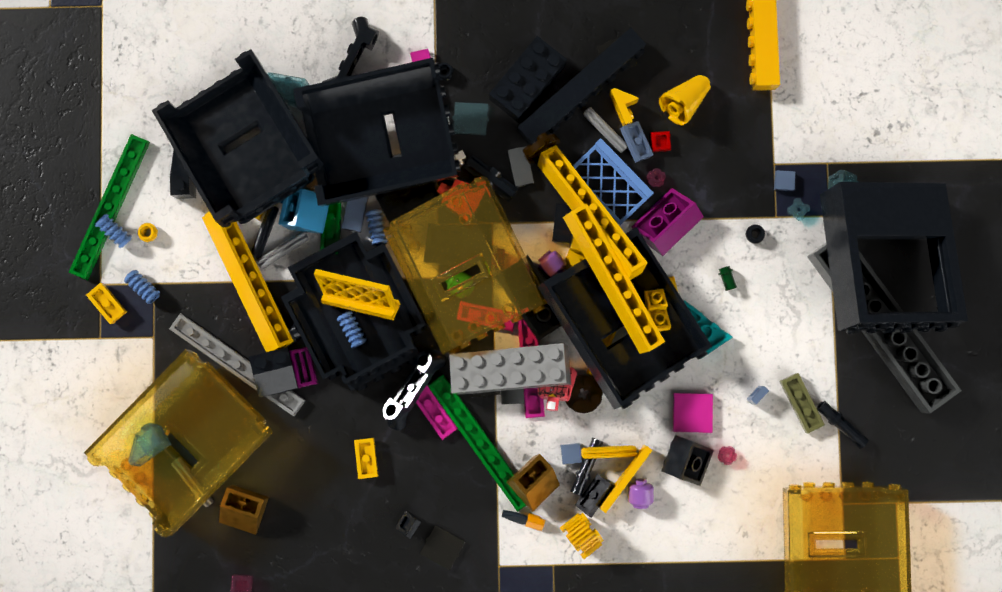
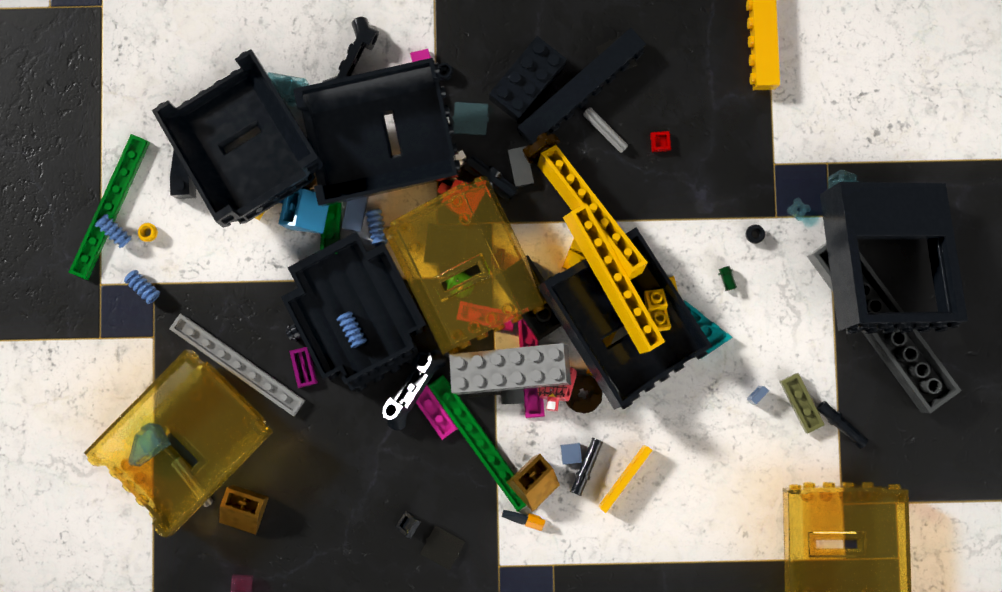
(106, 303): yellow plate -> none
(249, 284): yellow brick -> none
(264, 232): black axle -> none
(273, 372): black slope -> none
(282, 250): light grey axle -> none
(357, 295): yellow fence -> none
(366, 458): yellow plate -> none
(402, 201): black plate -> none
(551, 264): medium lavender head -> none
(561, 231): black tile -> none
(581, 535): yellow brick -> none
(594, 495): black plate -> none
(608, 452): yellow axle -> none
(621, 101): yellow slope -> none
(623, 170): medium blue fence -> none
(636, 141): sand blue plate -> none
(640, 494): medium lavender head -> none
(656, 182): clear pink plate -> none
(668, 221): magenta slope -> none
(684, 99): yellow cone -> none
(687, 460): black slope -> none
(692, 412): dark pink tile -> none
(727, 450): clear pink plate -> none
(784, 180): sand blue tile -> none

